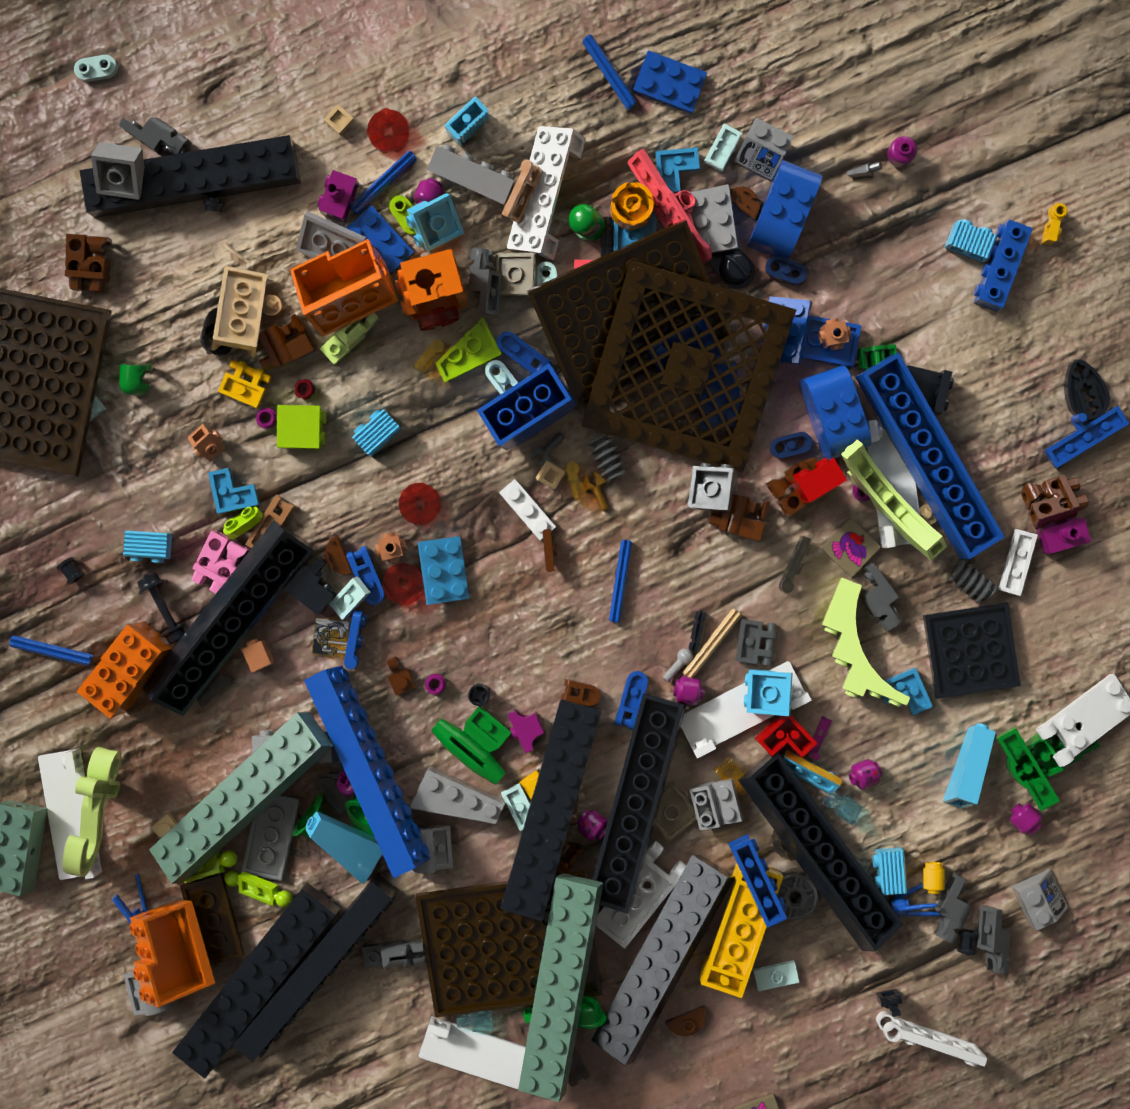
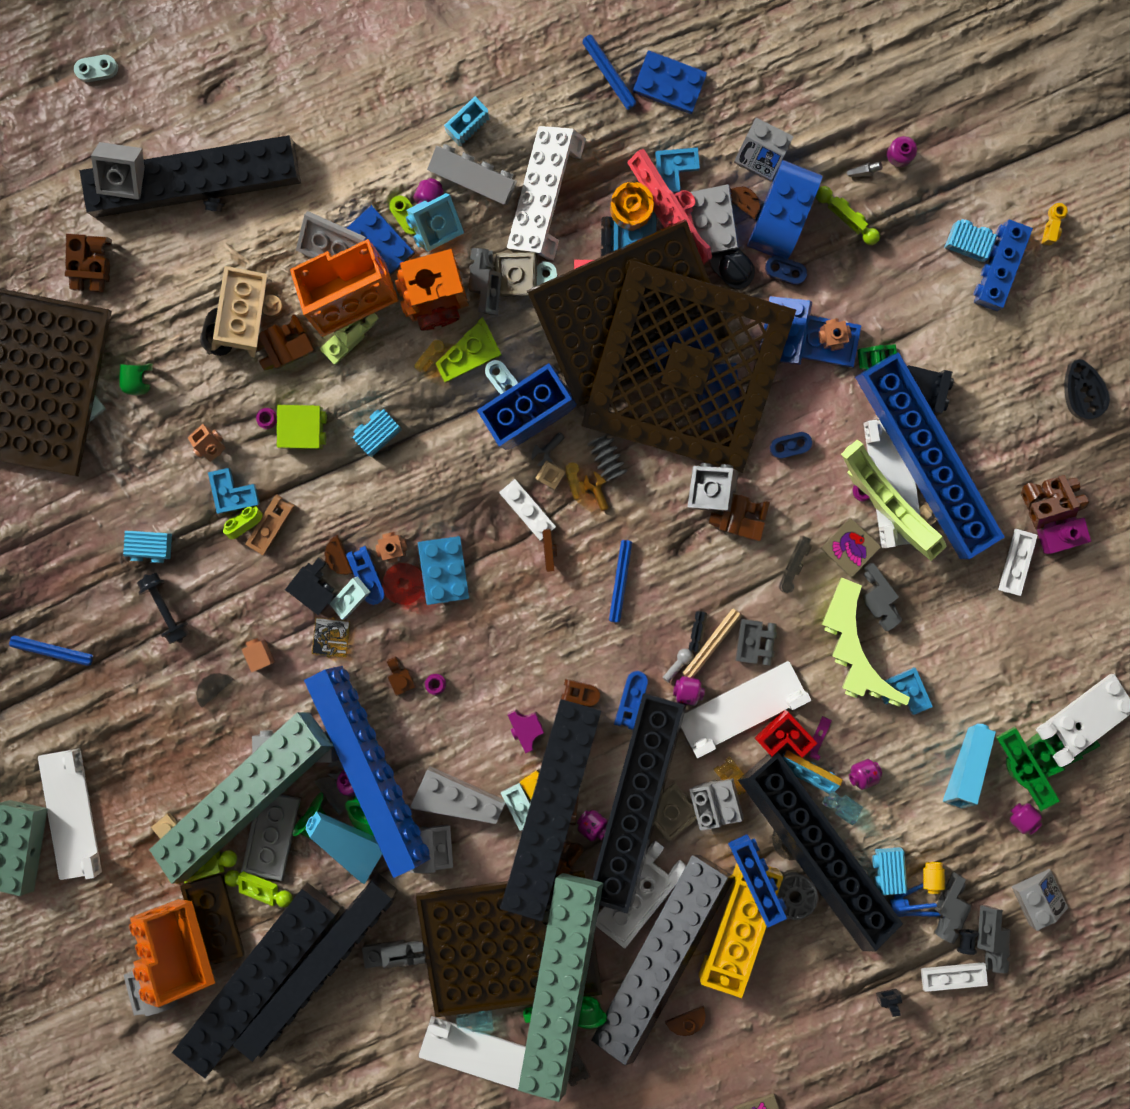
(70, 571): black bush -> none
(96, 787): yellowish green piece -> none
(124, 909): blue plant -> none
(125, 669): orange piece -> none
(157, 136): dark grey plate -> none
(212, 564): bright pink hips -> none
(227, 619): black brick -> none
(241, 389): yellow plate -> none
(304, 384): dark red plate -> none
(338, 196): magenta brick -> none
(339, 119): tan plate -> none
(355, 640): blue plate -> none
(376, 132): clear red plate -> none
(383, 182): blue axle -> none
(427, 494): clear red plate -> none
(473, 745): green plate -> none
(480, 697): black wheel -> none
(520, 351): blue plate -> none
(522, 191): medium nougat plate -> none
(584, 219): green helmet -> none
(723, 147): light aqua plate -> none
(768, 692): medium azure plate -> none
(776, 975): light aqua plate -> none
(791, 502): reddish brown hips -> none
(818, 481): red brick -> none
(835, 411): blue brick -> none
(842, 209): none -> lime plate
(933, 1039): white hinge -> none
(954, 977): none -> white plate
(971, 650): black plate -> none
(972, 581): dark grey piece -> none
(1085, 435): blue plate -> none

